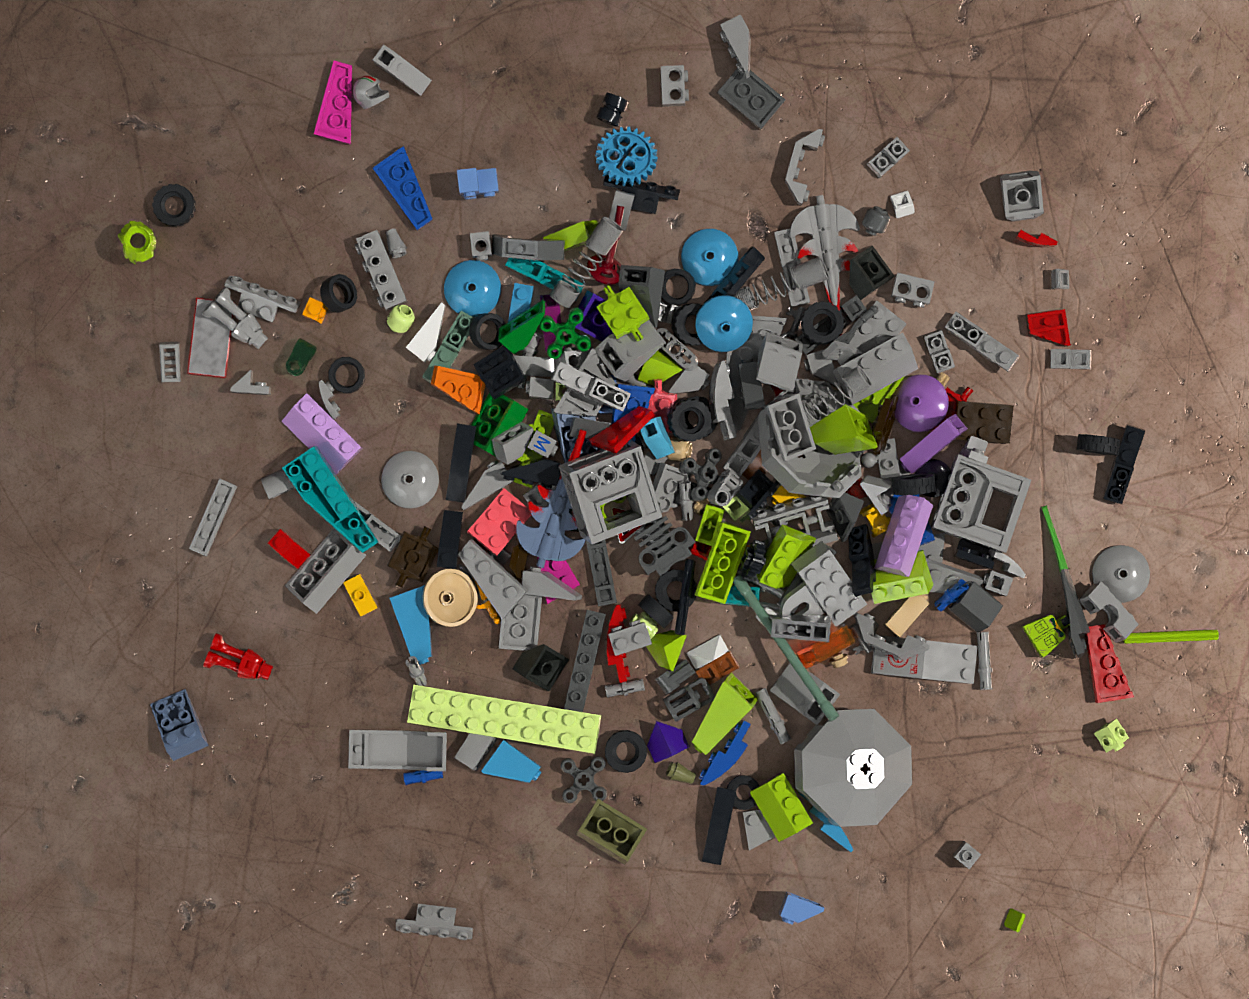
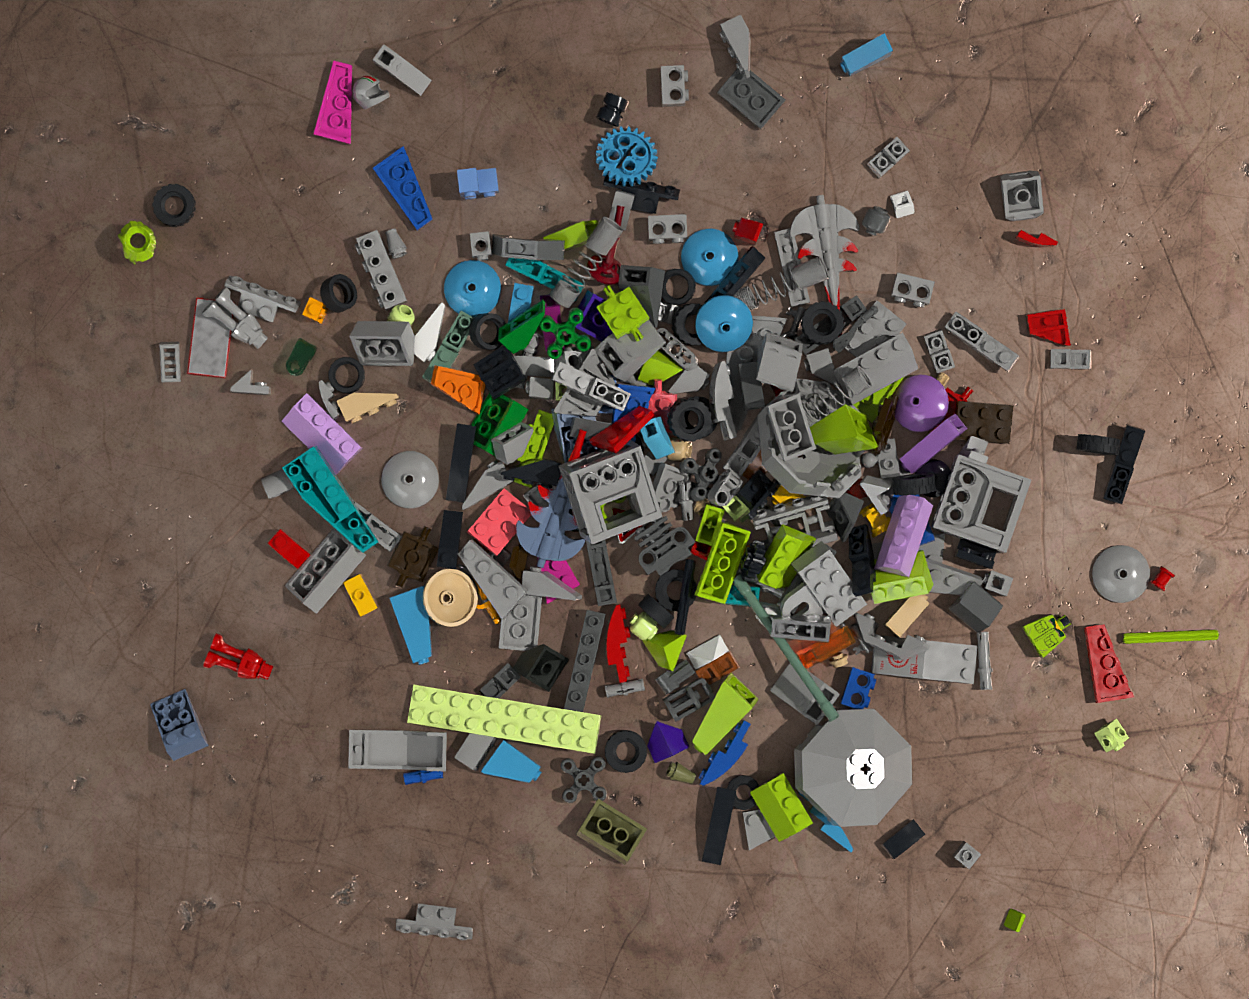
(213, 517): light grey plate -> none
(359, 404): none -> tan slope
(383, 343): none -> light grey slope
(416, 671): light grey axle -> none
(500, 682): none -> dark grey slope
(543, 444): light grey brick -> none
(629, 638): light grey bracket -> none
(667, 223): none -> light grey brick
(747, 230): none -> red slope
(773, 716): light grey pin -> none
(798, 908): medium blue slope -> none
(812, 142): light grey slope -> none
(841, 352): light grey slope -> none
(853, 687): none -> blue brick
(866, 55): none -> dark azure slope
(868, 272): pearl dark grey slope -> none
(903, 839): none -> black slope
(951, 595): blue pin -> none
(1009, 565): light grey slope -> none
(1060, 279): light grey slope -> none
(1078, 623): dark grey plate -> none
(1120, 621): light grey arch -> none
(1162, 578): none -> red bush

